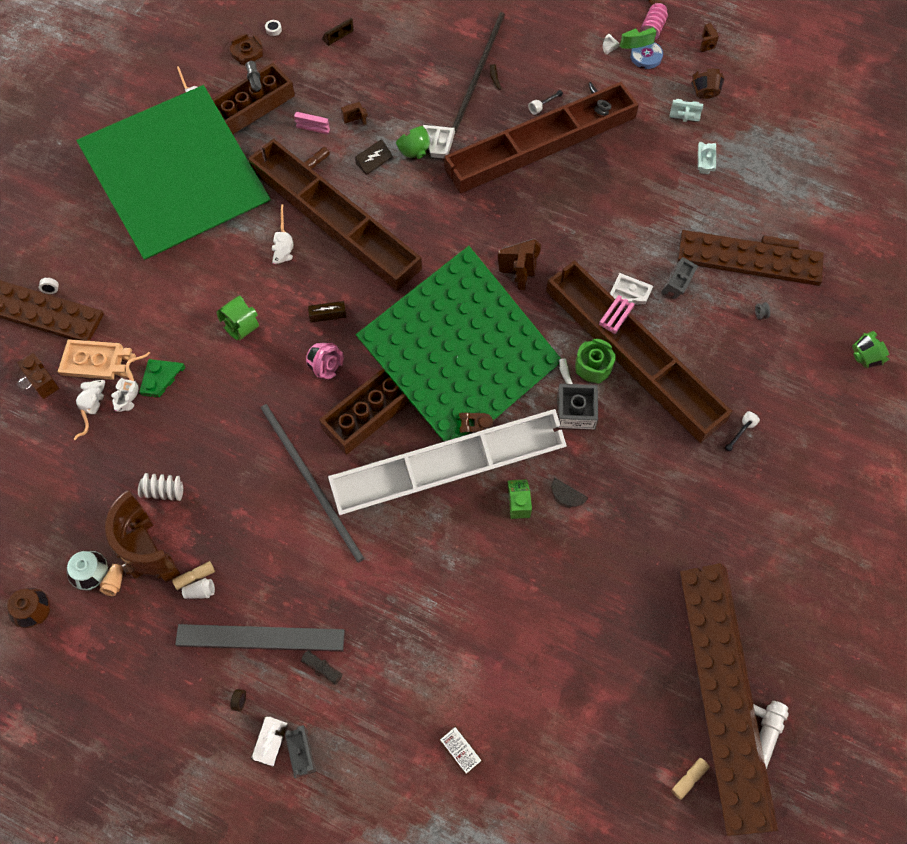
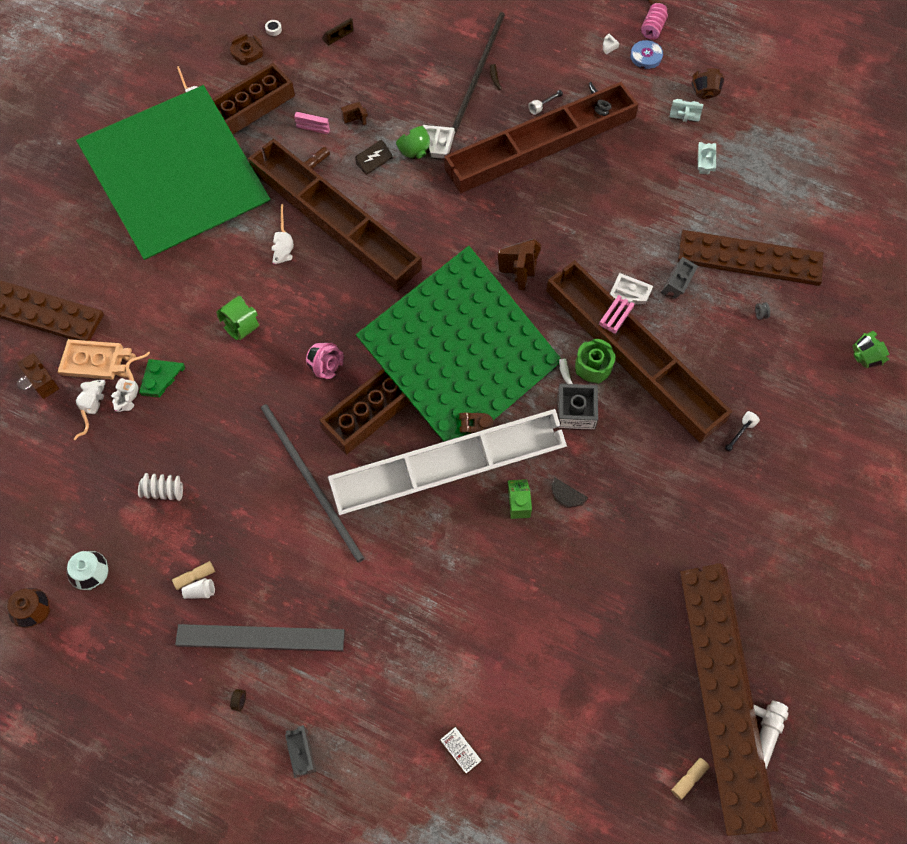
(48, 286): white tile -> none
(112, 581): light nougat cone -> none
(136, 546): reddish brown piece -> none
(253, 75): dark grey axle -> none
(269, 741): slope -> none
(321, 667): clear smoke pin -> none
(327, 311): dark brown slope -> none
(634, 39): bright green slope -> none
(709, 37): reddish brown bracket -> none
(780, 242): reddish brown piece -> none

